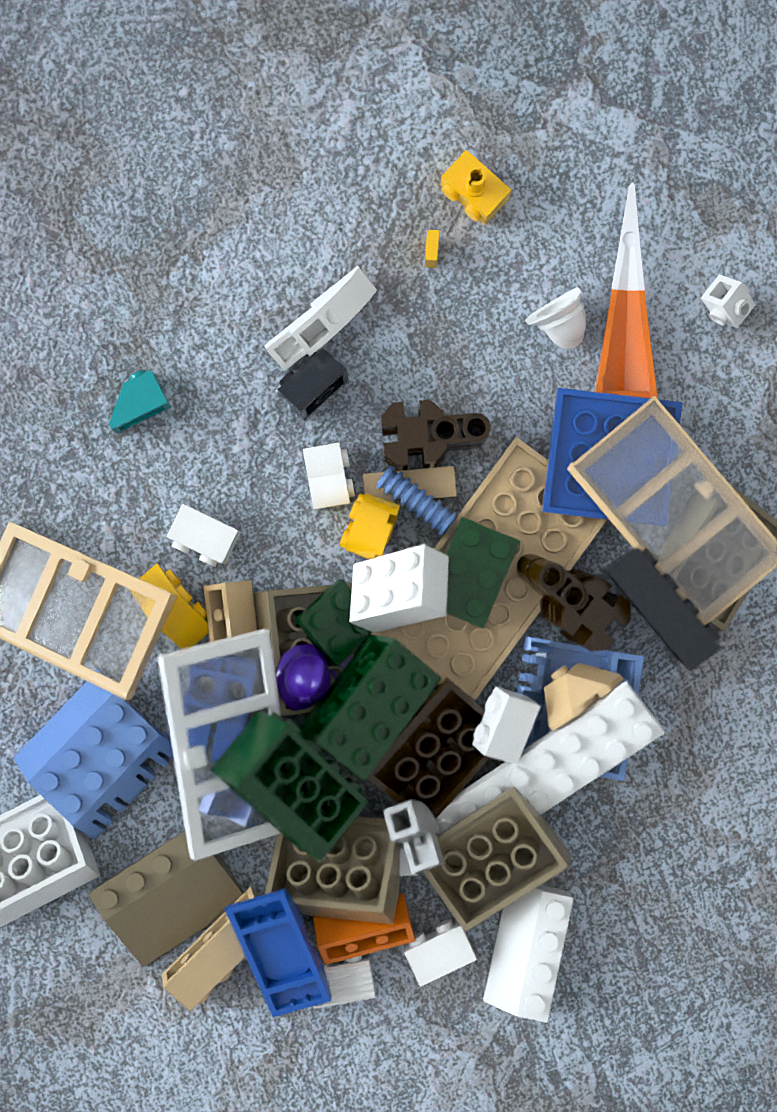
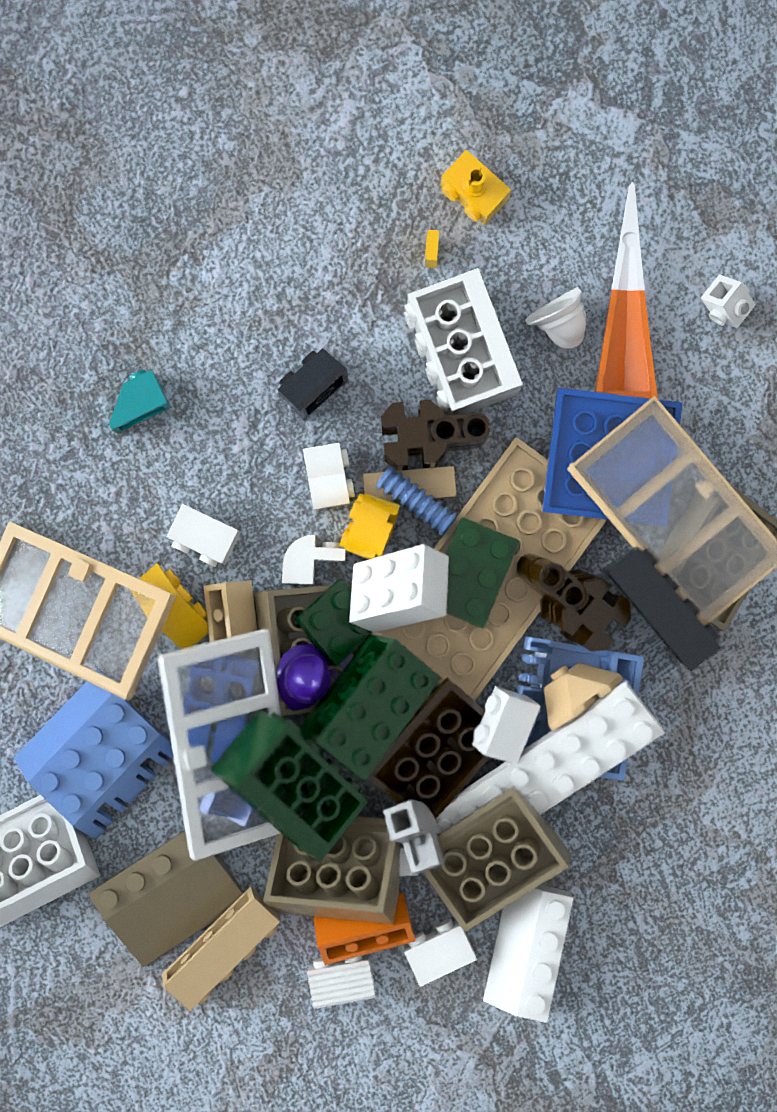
(279, 952): blue slope -> none
(302, 556): none -> white brick
(322, 321): white slope -> none
(473, 328): none -> white brick

